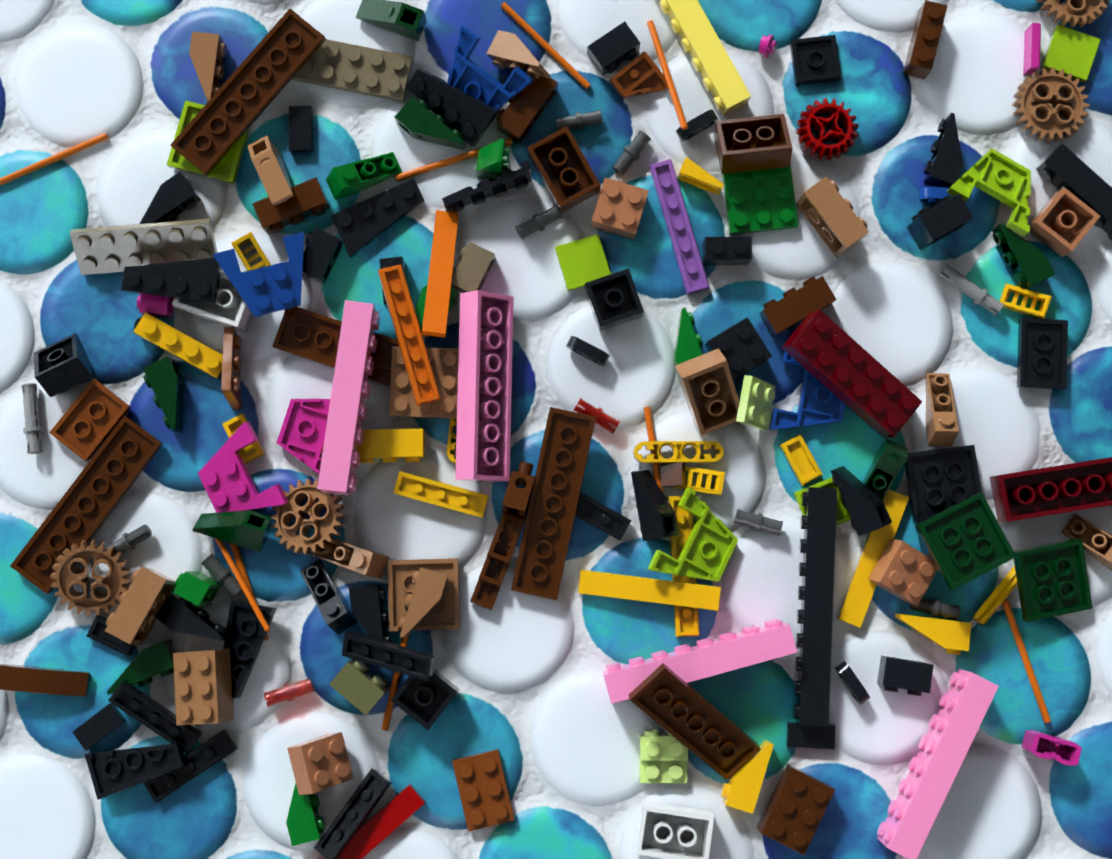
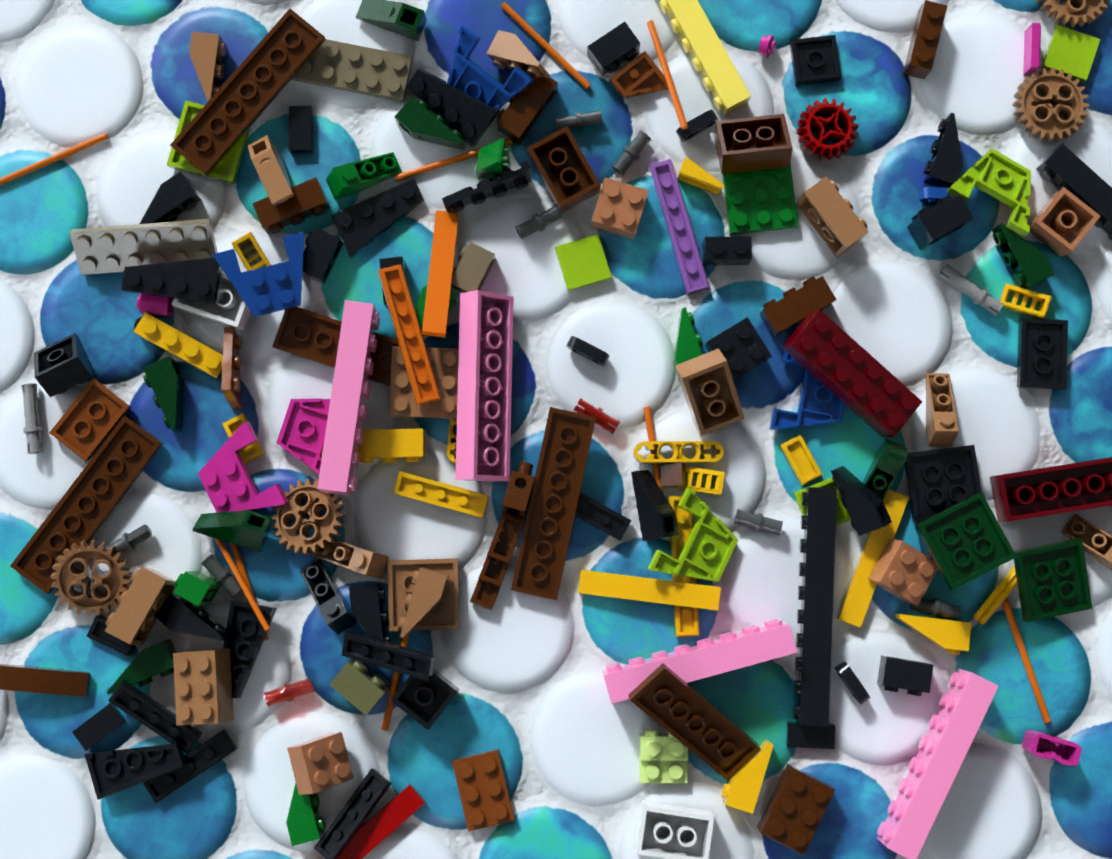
(613, 299): black brick -> none
(755, 403): yellowish green plate -> none

